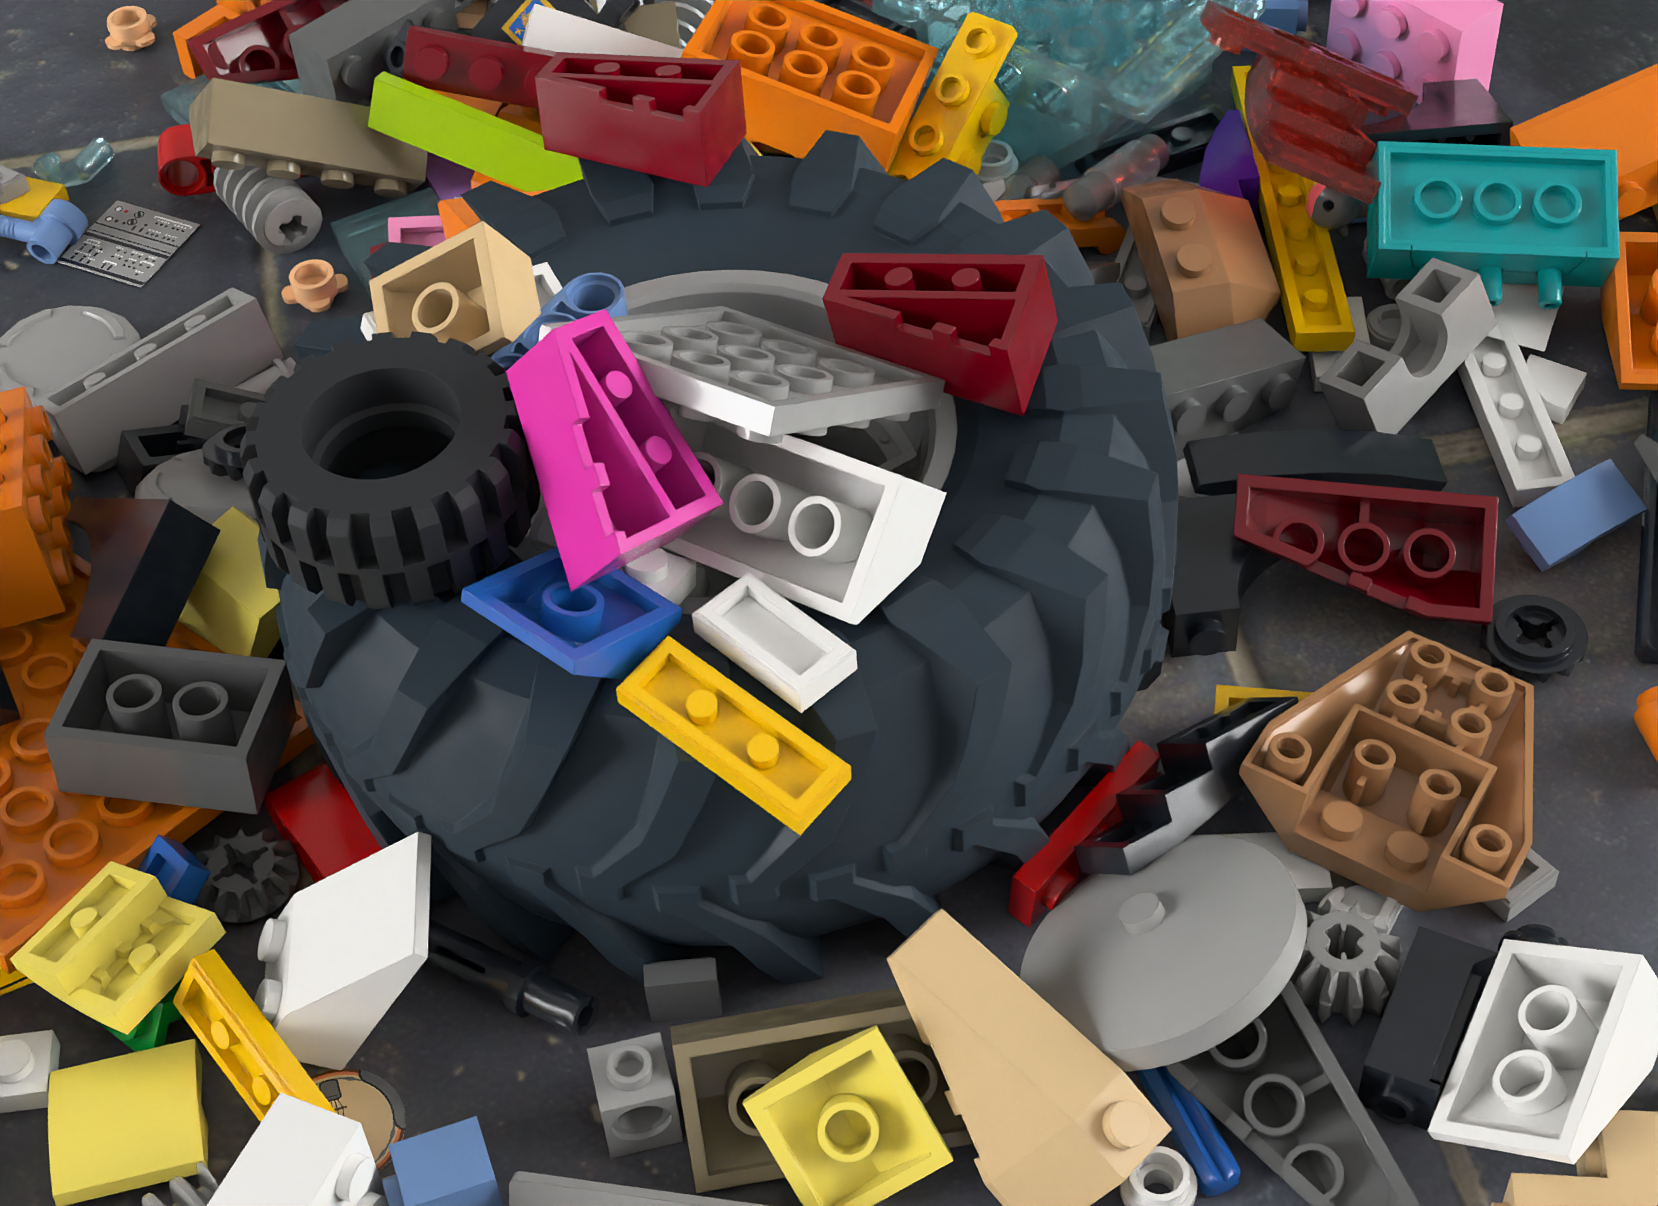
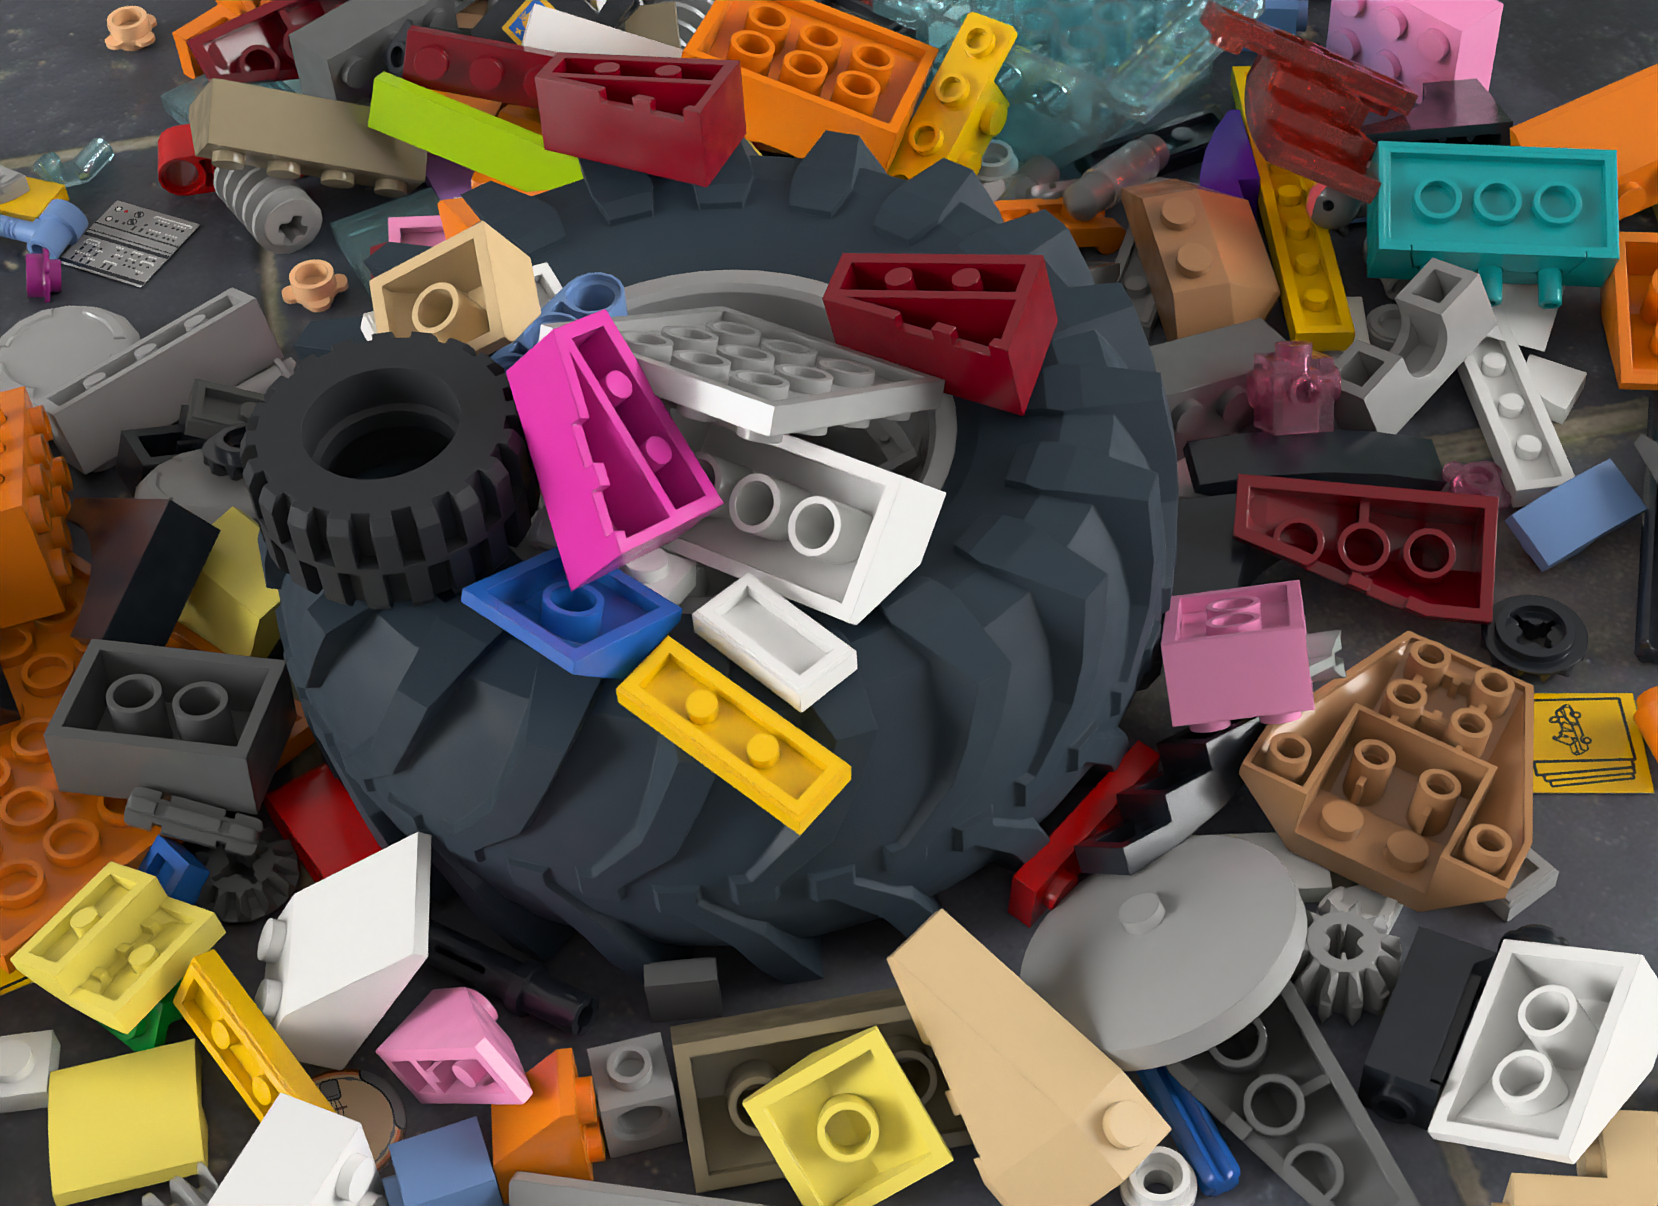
(42, 275): none -> magenta plate
(193, 822): none -> dark grey axle
(456, 1052): none -> bright pink slope
(553, 1129): none -> orange slope
(1244, 656): none -> bright pink piece
(1293, 389): none -> clear pink brick
(1476, 479): none -> clear pink plate
(1588, 744): none -> yellow sticker

